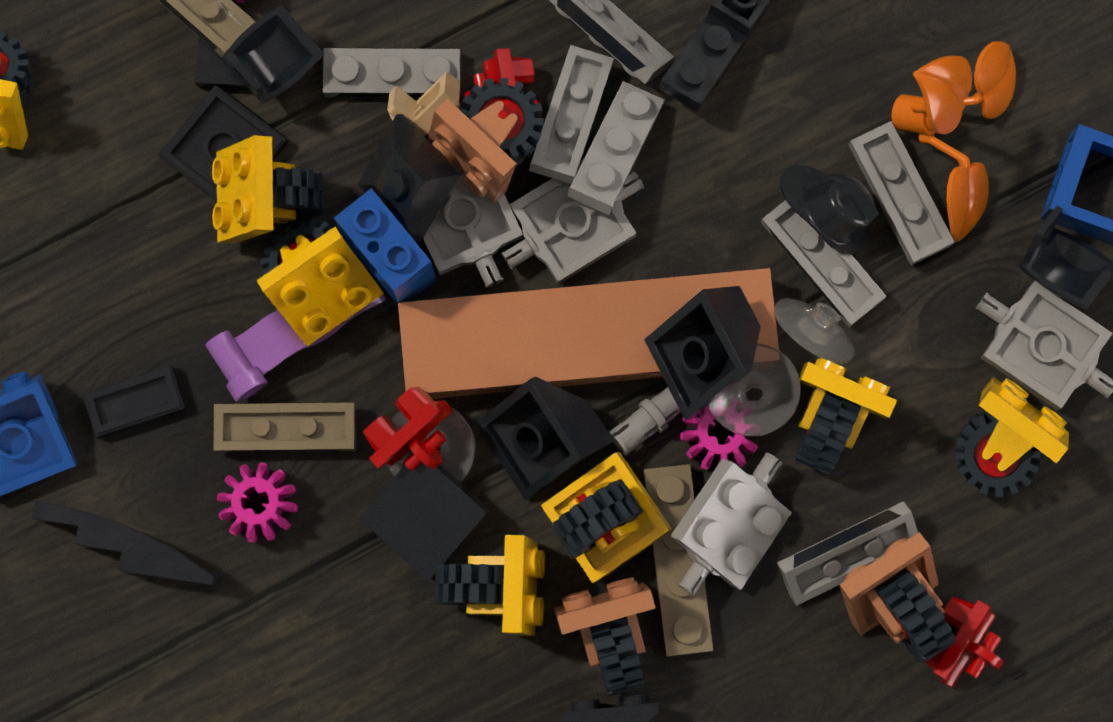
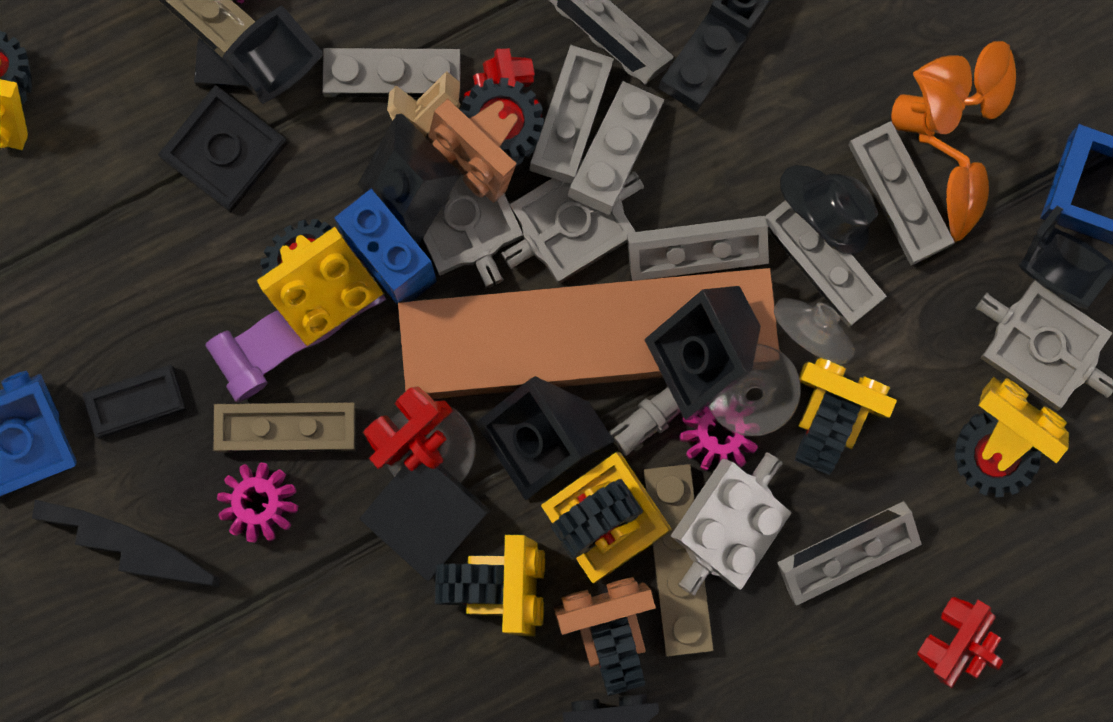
(260, 192): yellow plate -> none
(698, 248): none -> light grey plate
(900, 598): plate -> none

